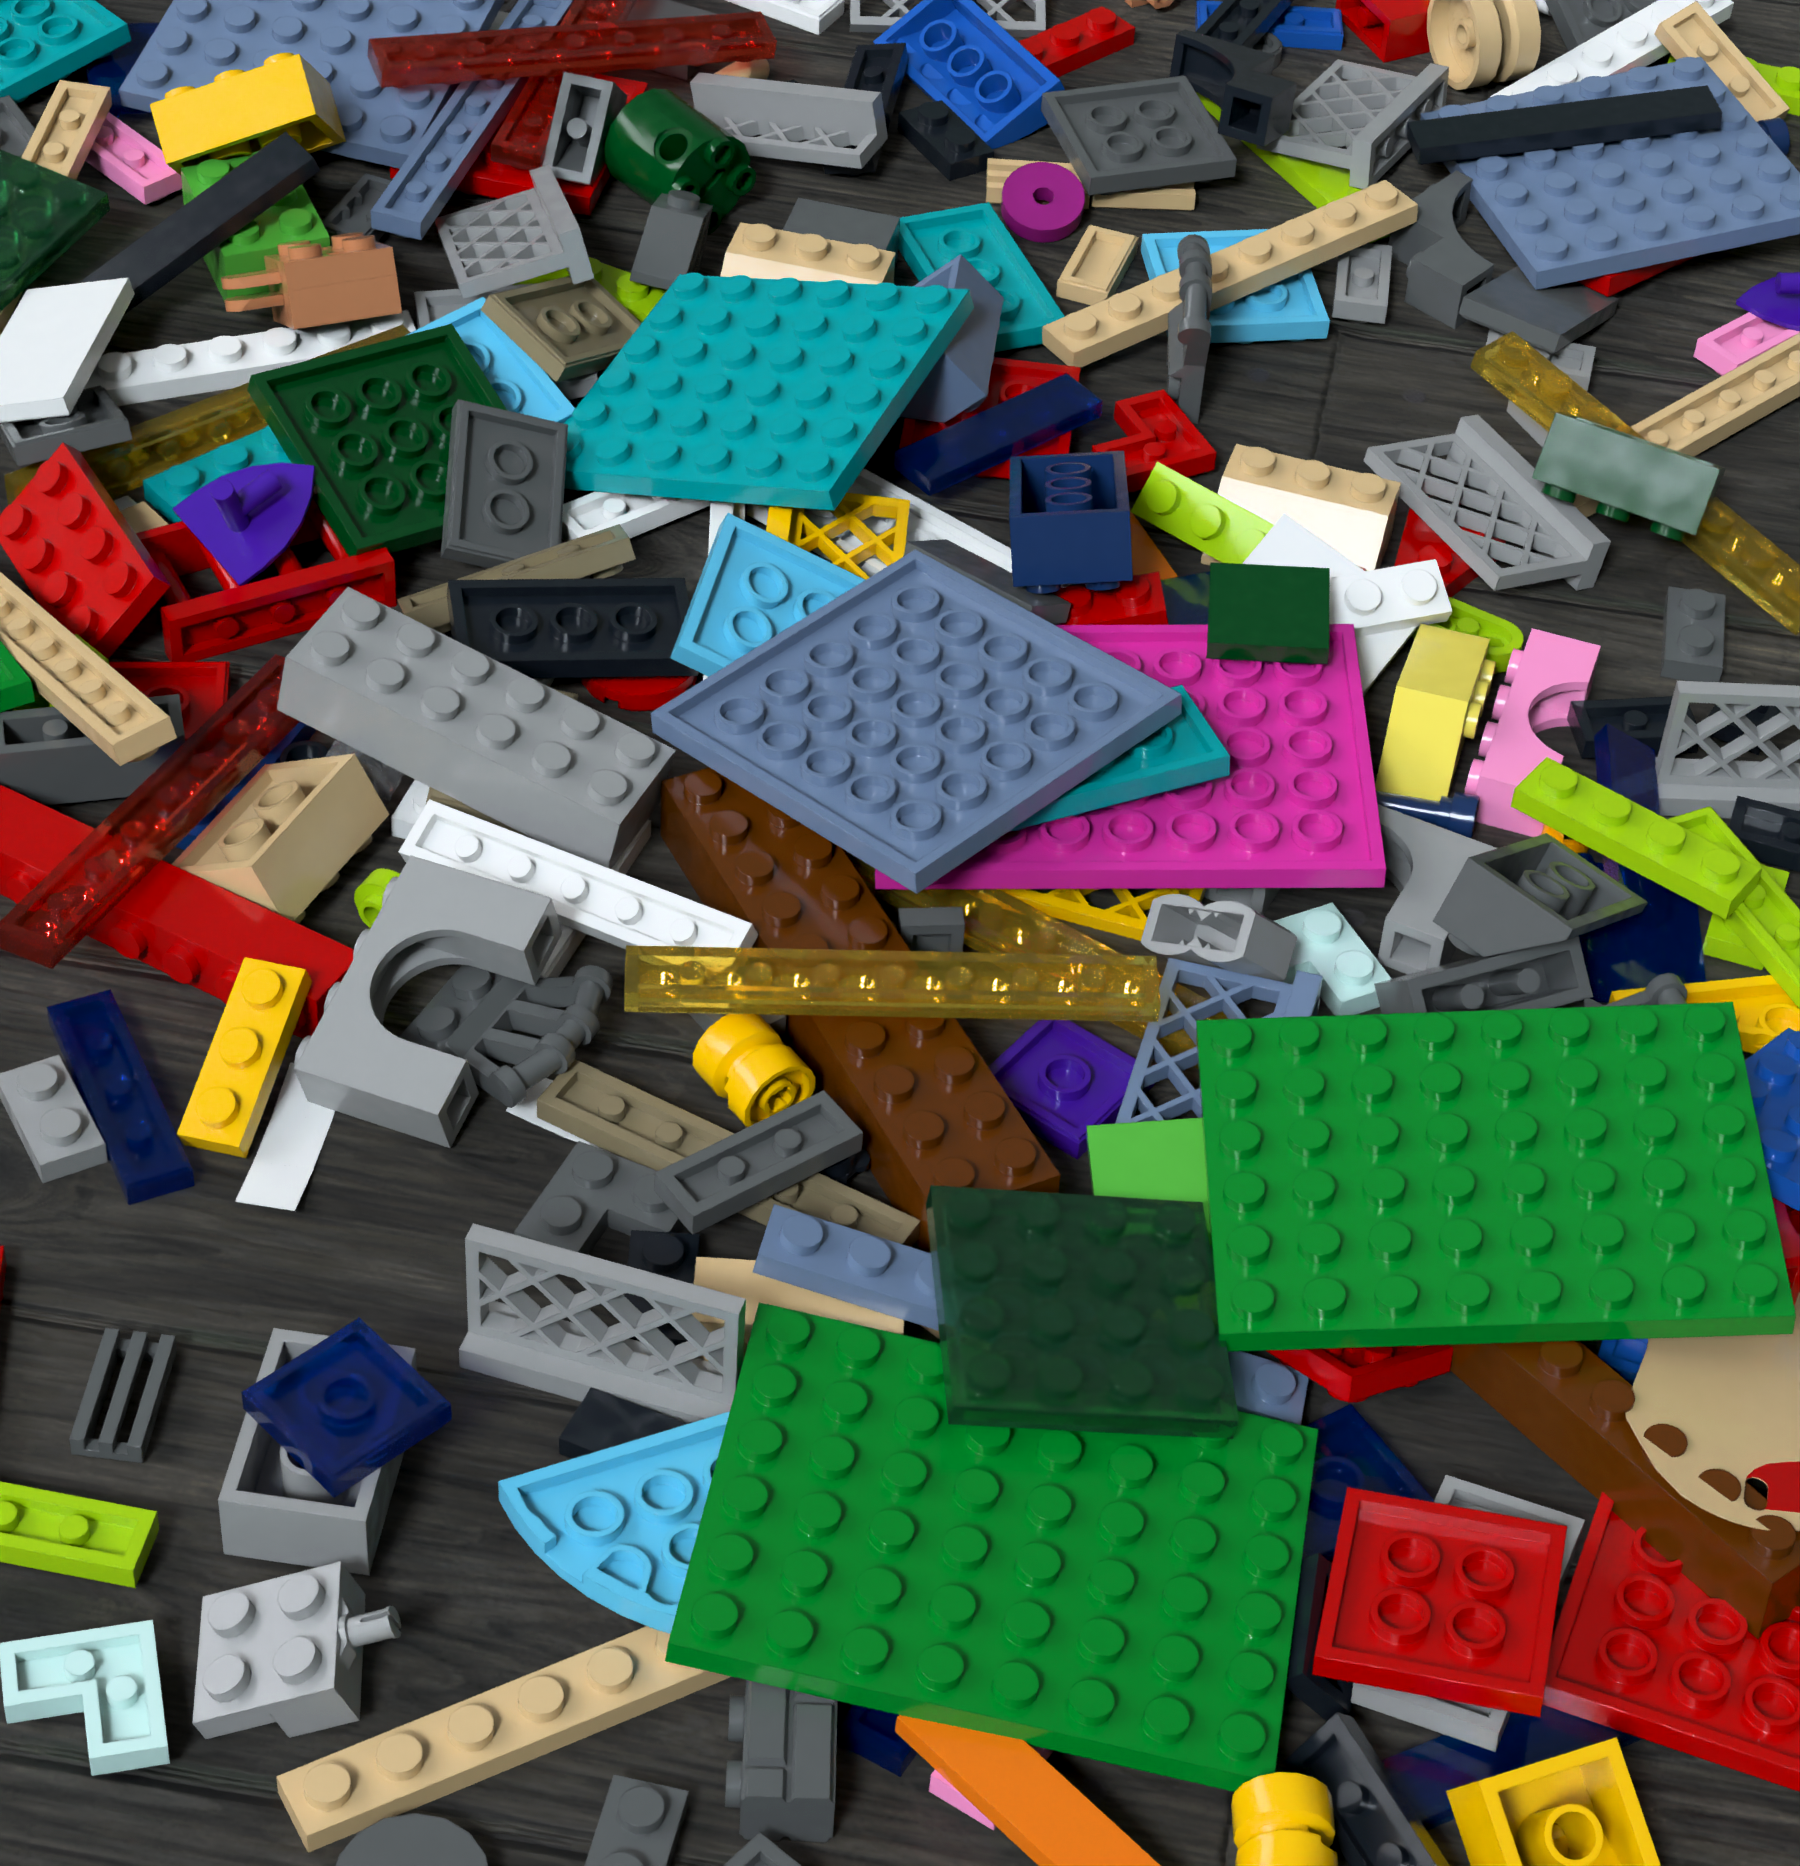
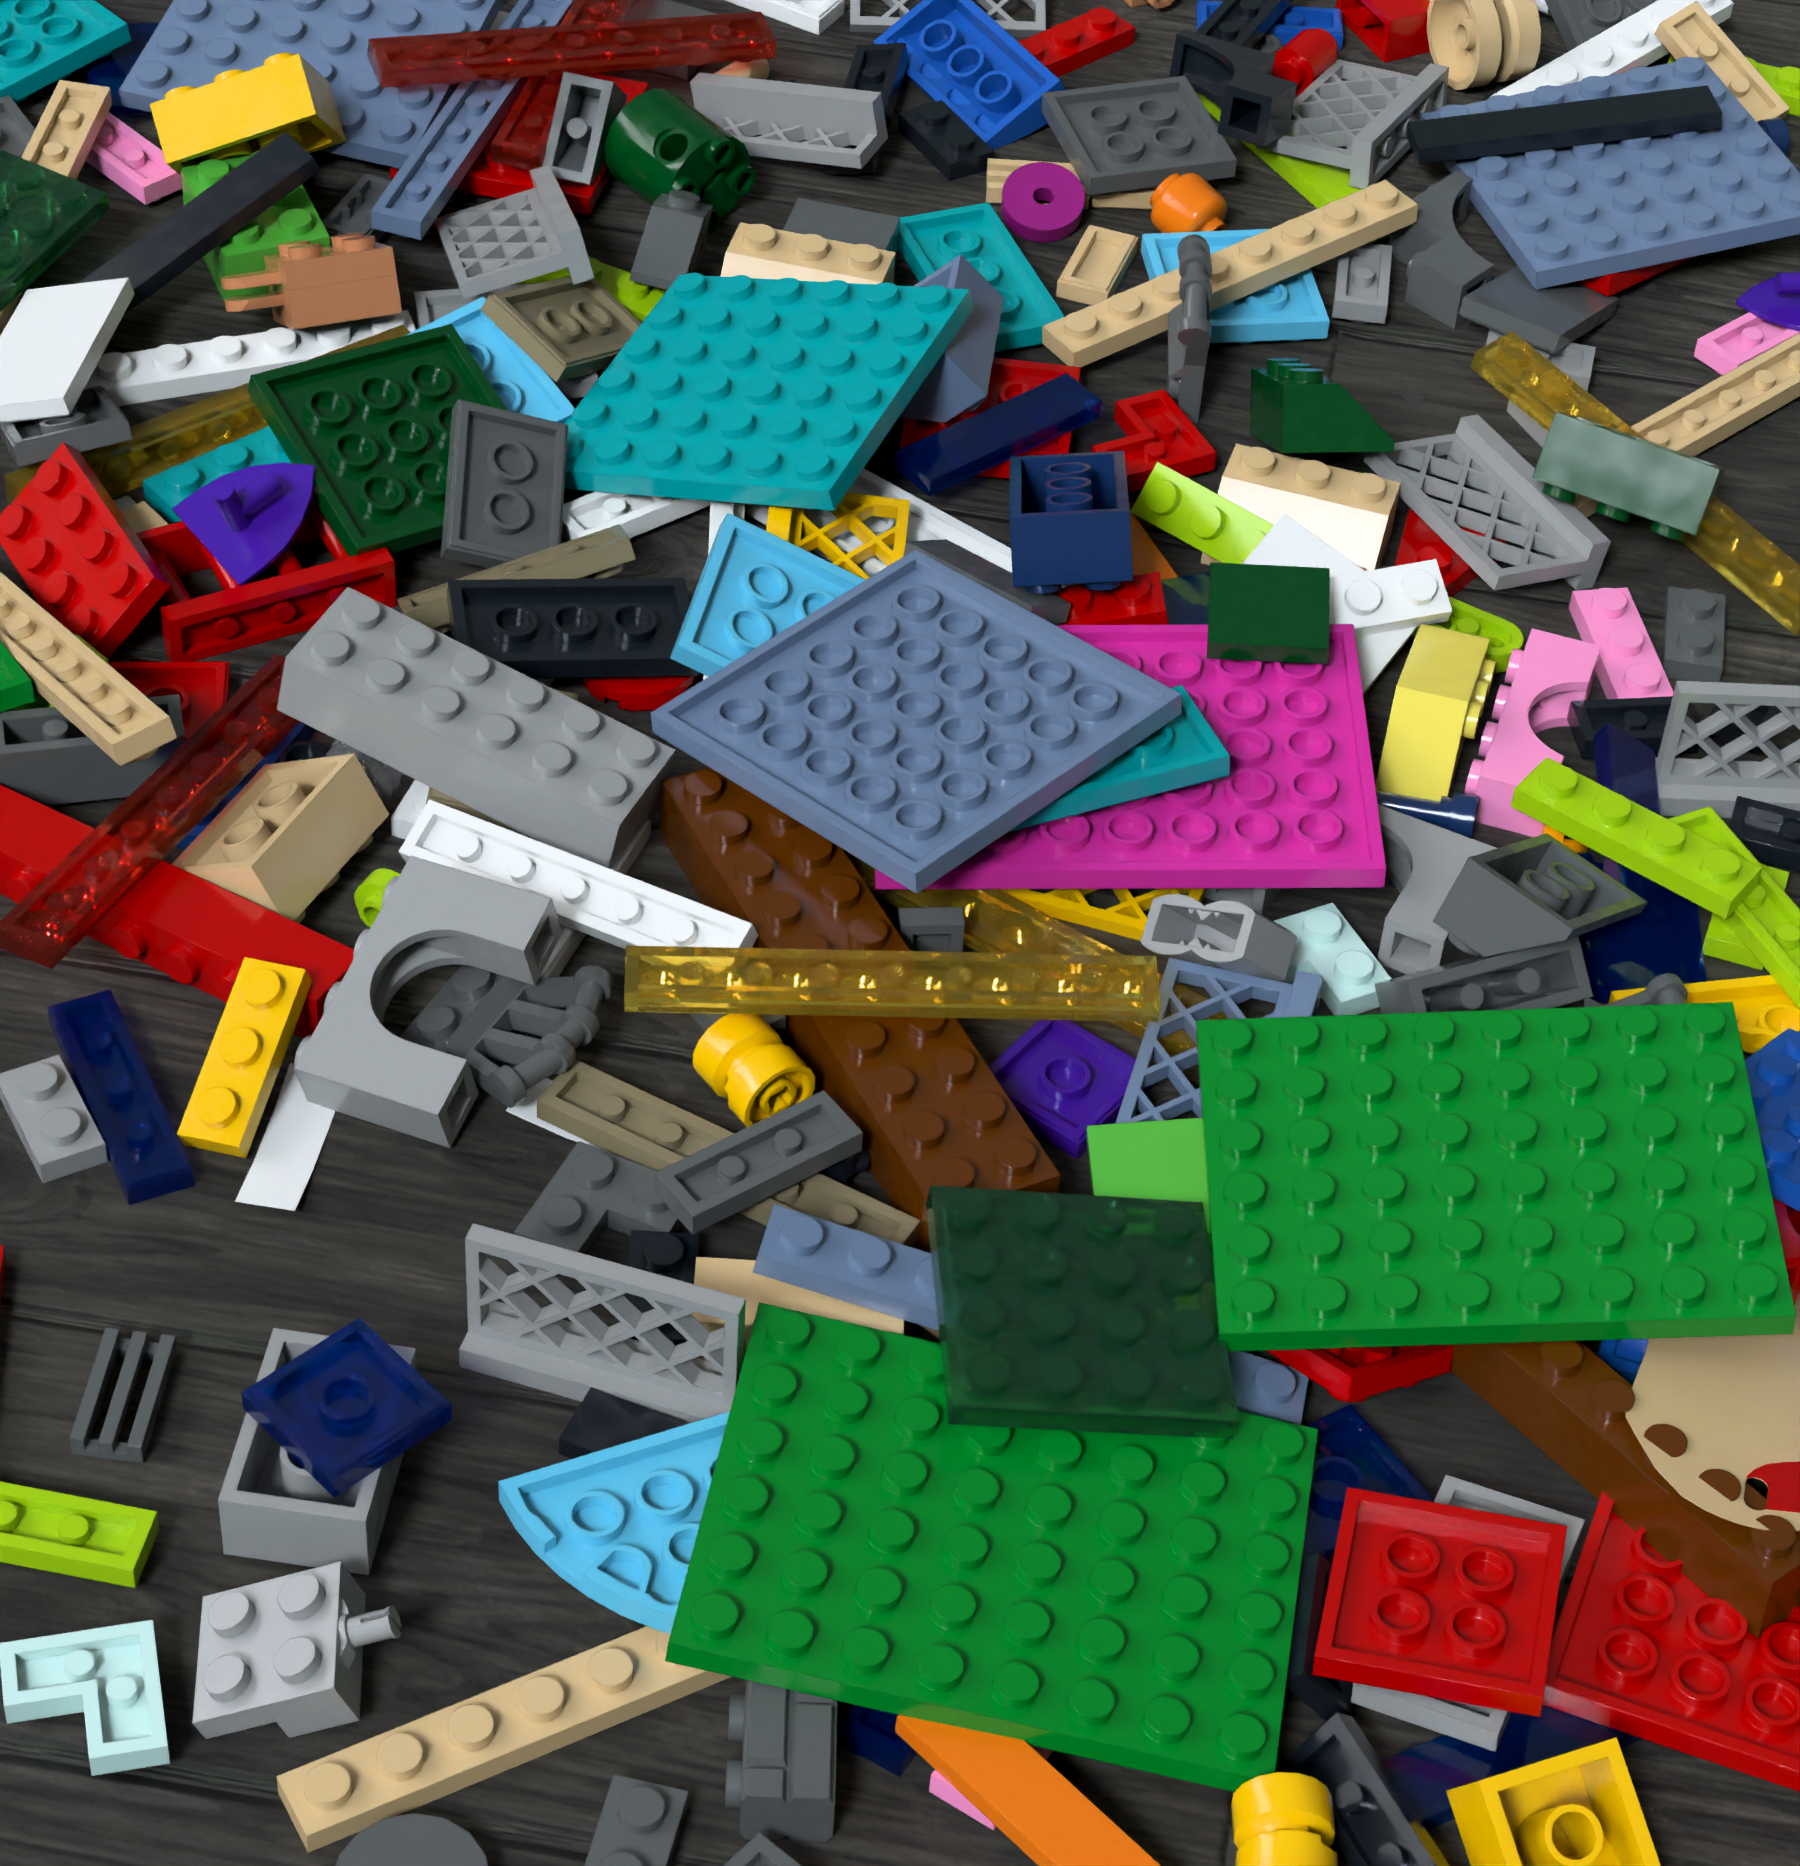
(1187, 205): none -> orange head
(1305, 57): none -> red brick
(1308, 413): none -> dark green slope
(1626, 657): none -> bright pink plate

